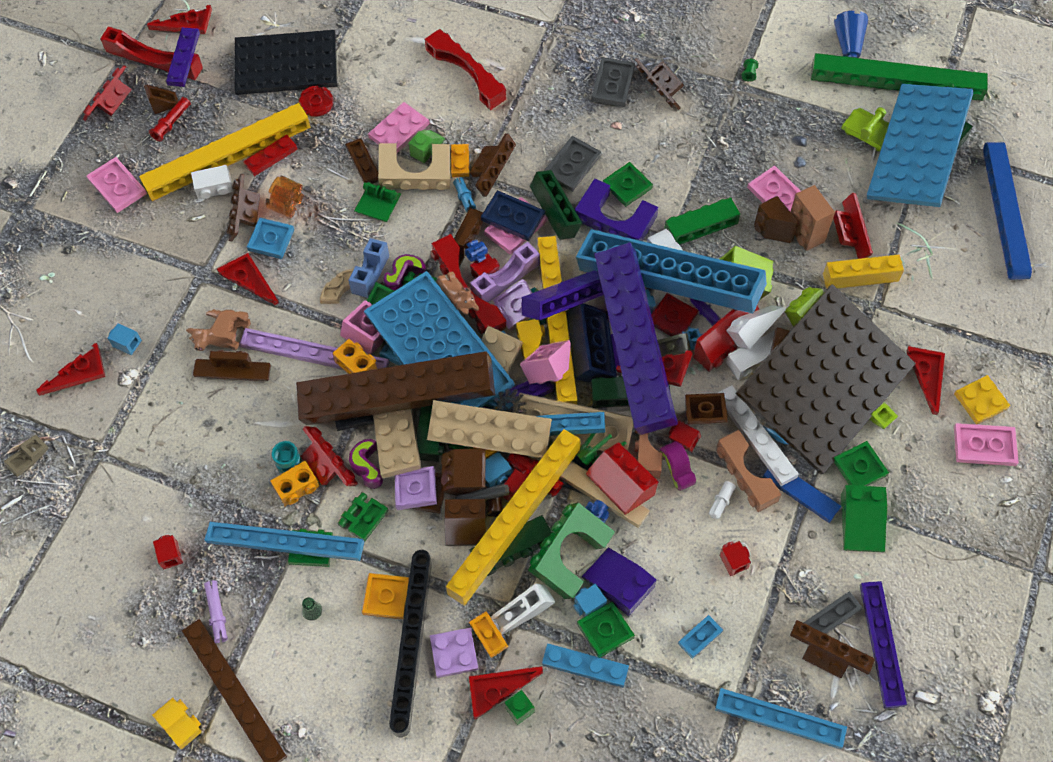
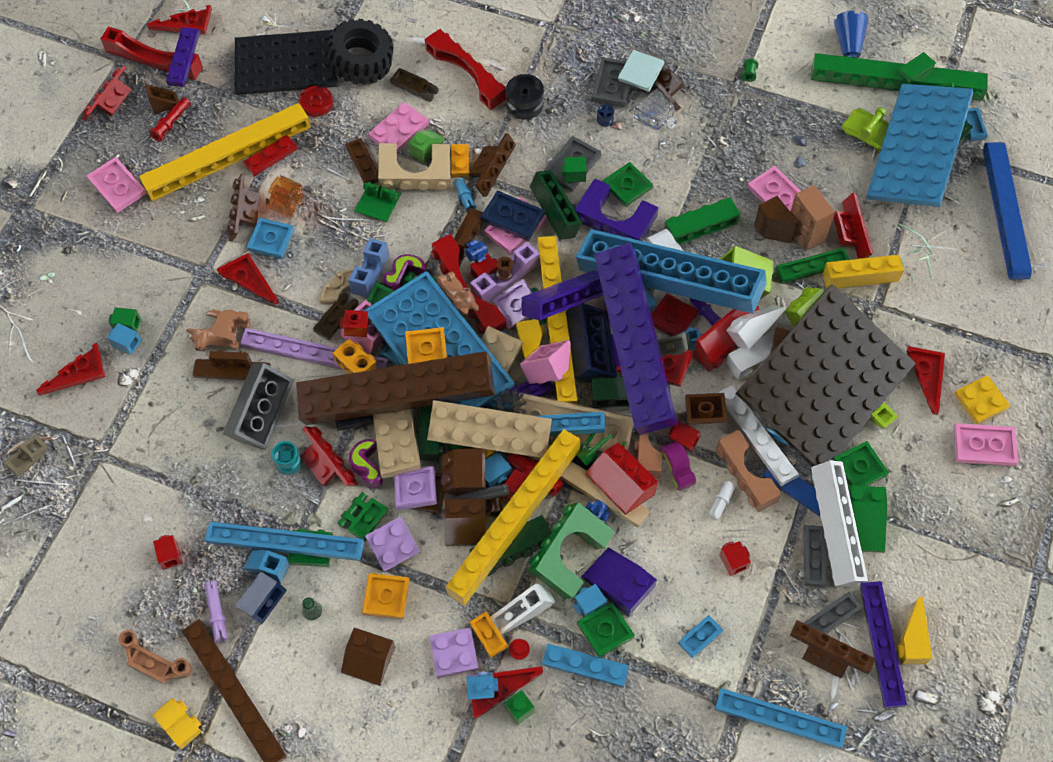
(126, 317): none -> green brick
(150, 663): none -> nougat plate
(212, 182): white brick -> none
(258, 406): none -> dark grey slope
(261, 597): none -> brick
(268, 563): none -> dark azure slope
(292, 480): light orange brick -> none
(331, 319): none -> dark brown hinge
(355, 323): none -> red brick
(360, 35): none -> black tyre
(367, 656): none -> reddish brown slope
(392, 544): none -> lavender plate
(410, 651): black beam -> none
(414, 84): none -> dark brown hinge
(425, 345): none -> light orange plate
(481, 685): none -> dark azure head
(504, 269): none -> reddish brown bush
(519, 649): none -> red plate
(525, 96): none -> black wheel
(574, 169): none -> green brick
(602, 112): none -> dark blue wheel
(641, 70): none -> light aqua tile
(656, 111): none -> clear torso
(809, 266): none -> green tile
(814, 556): none -> dark grey plate
(839, 524): none -> white brick
(915, 642): none -> yellow slope
(916, 67): none -> green tile
(978, 131): none -> dark azure tile

